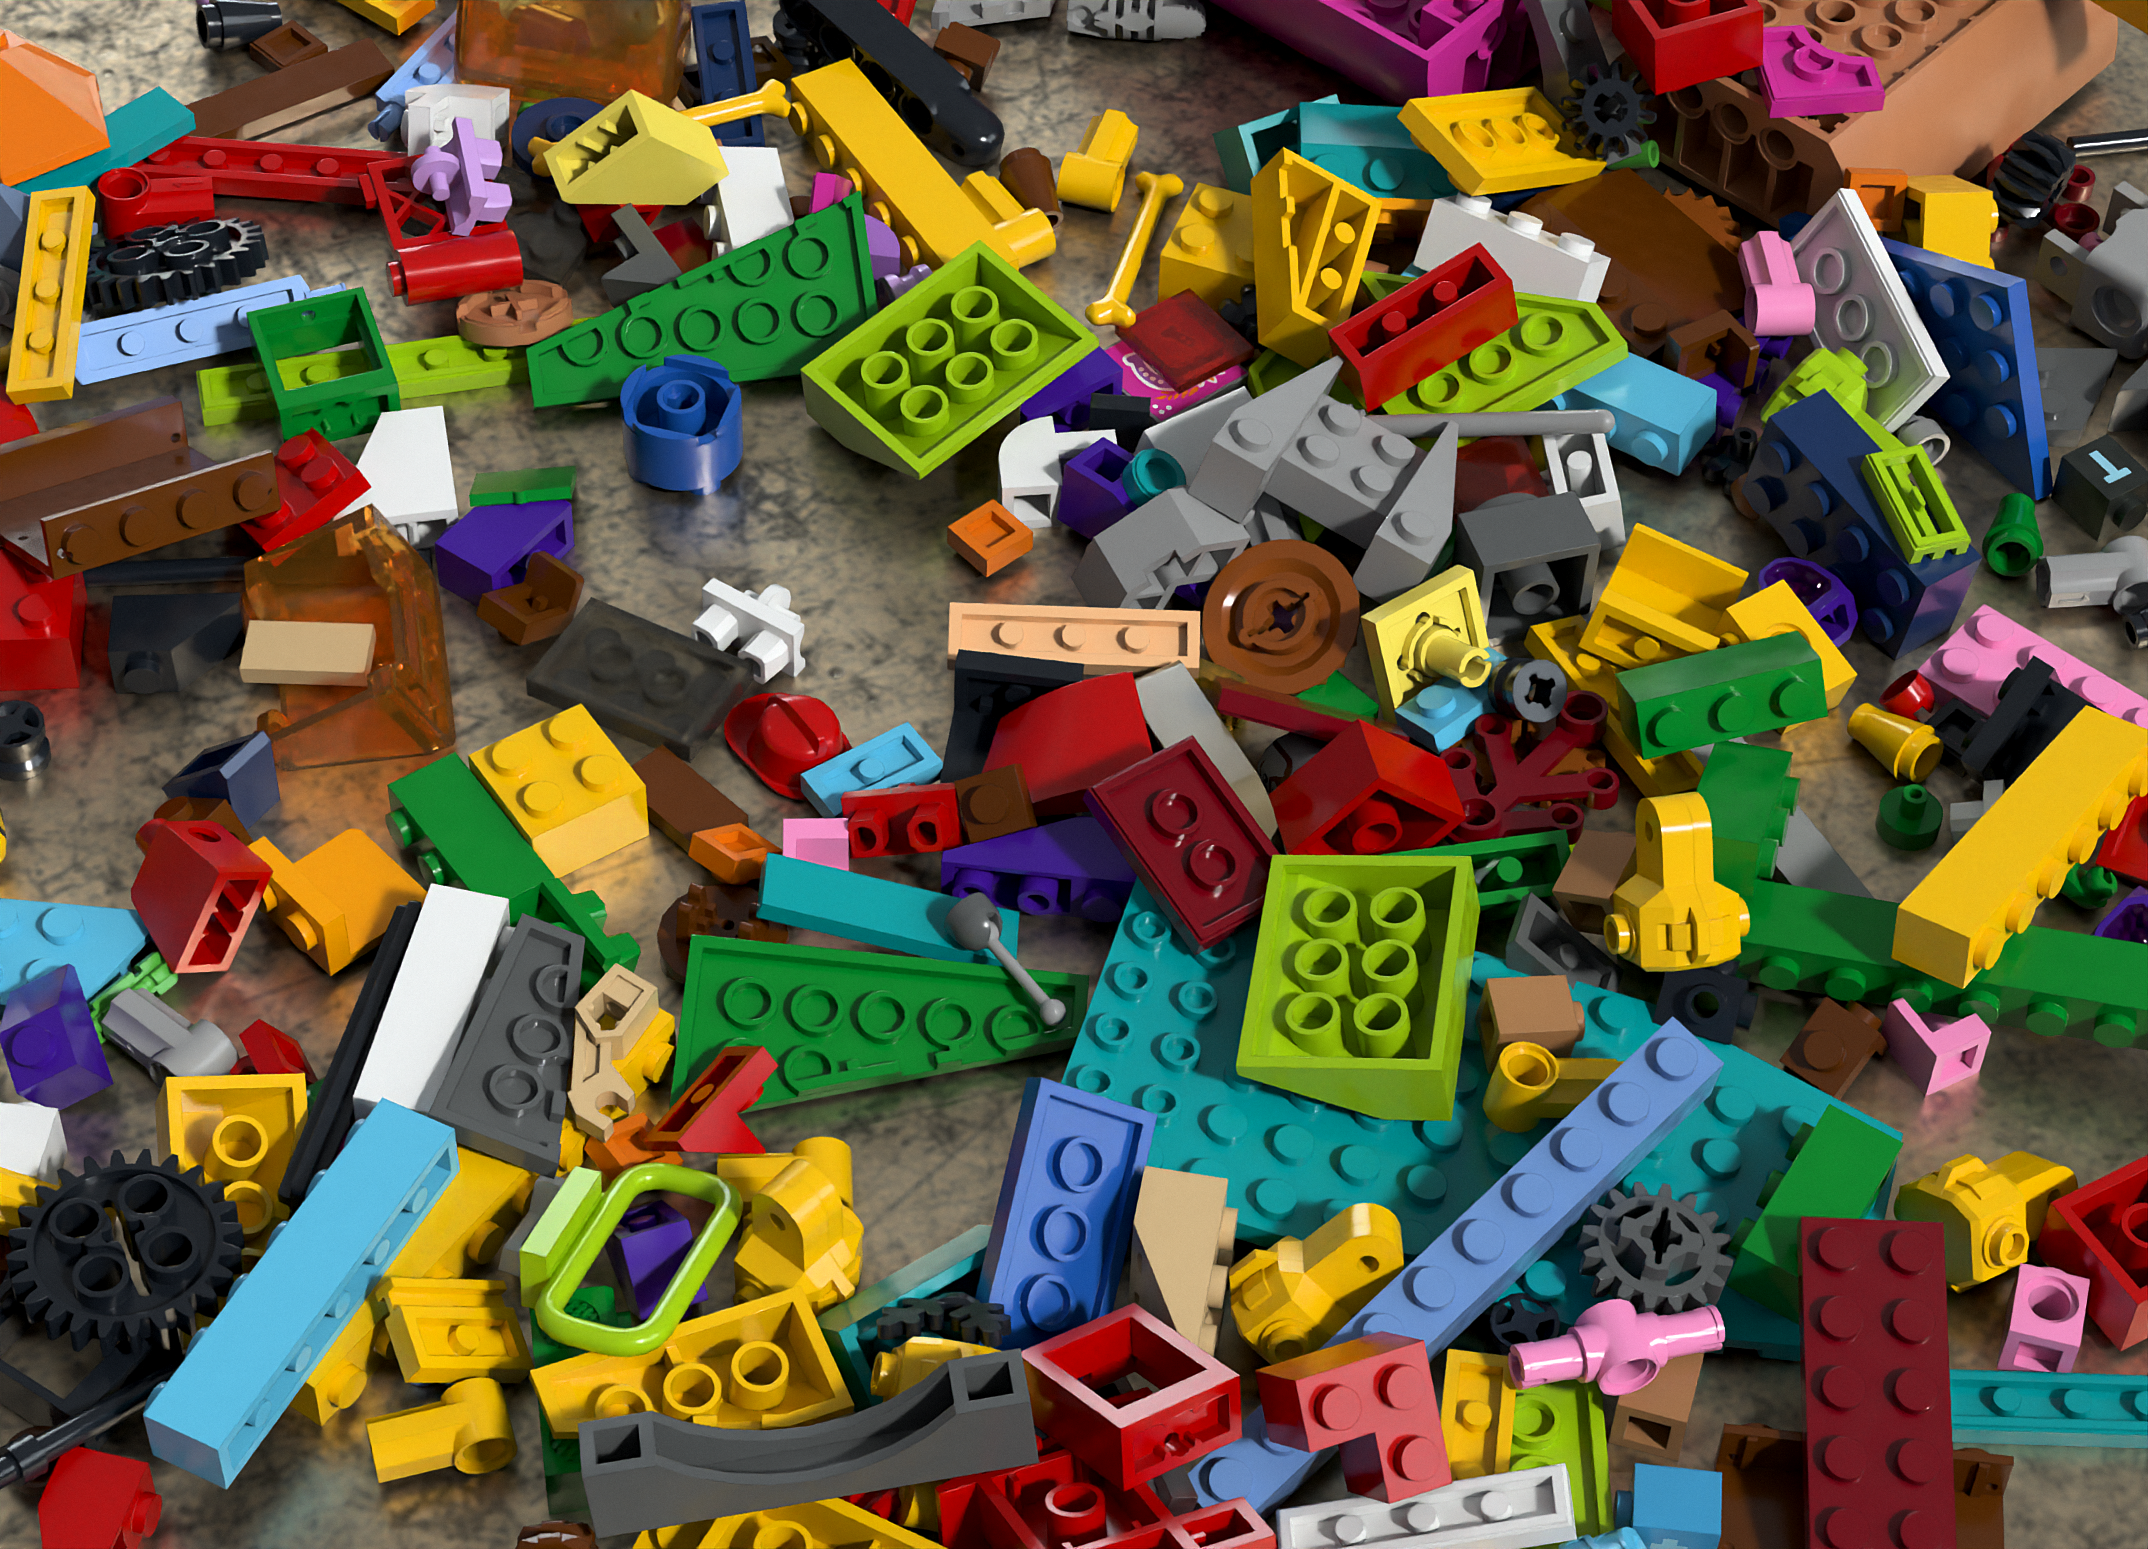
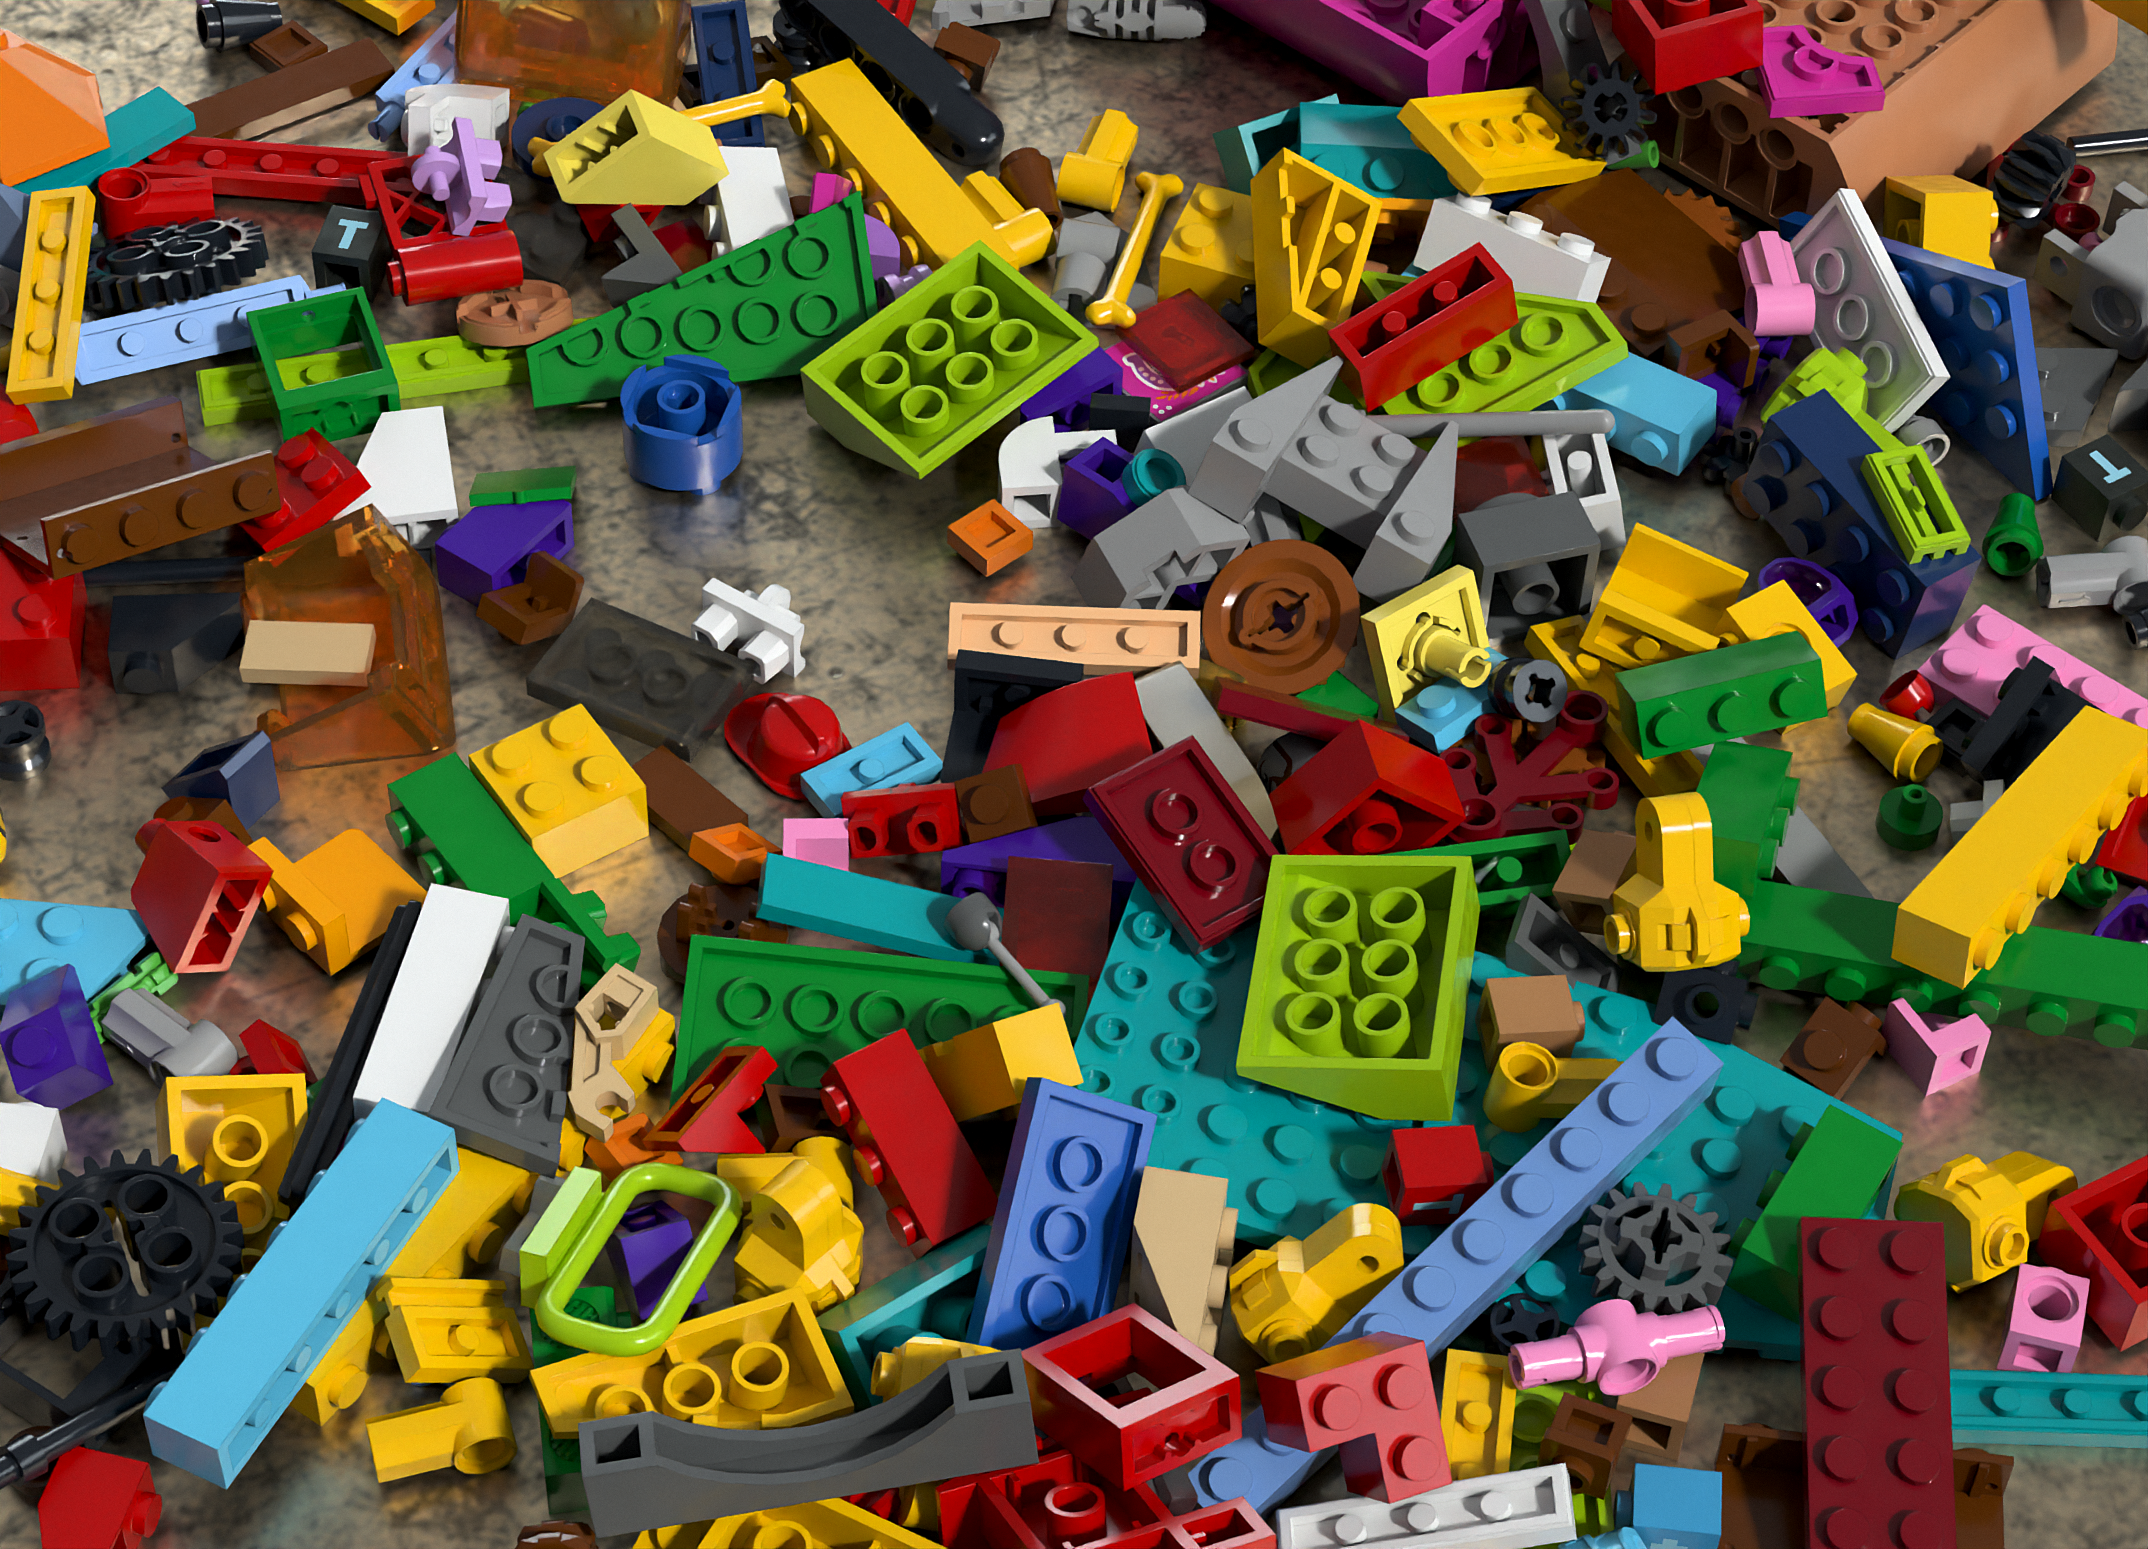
(351, 251): none -> pearl dark grey brick
(793, 1115): none -> reddish brown bracket
(908, 1144): none -> red brick
(963, 1312): black animal -> none
(991, 1063): none -> yellow wedge
(1057, 915): none -> clear red piece
(1085, 263): none -> light grey panel
(1435, 1173): none -> red brick
(1588, 1441): none -> reddish brown bracket
(1880, 193): orange plate -> none

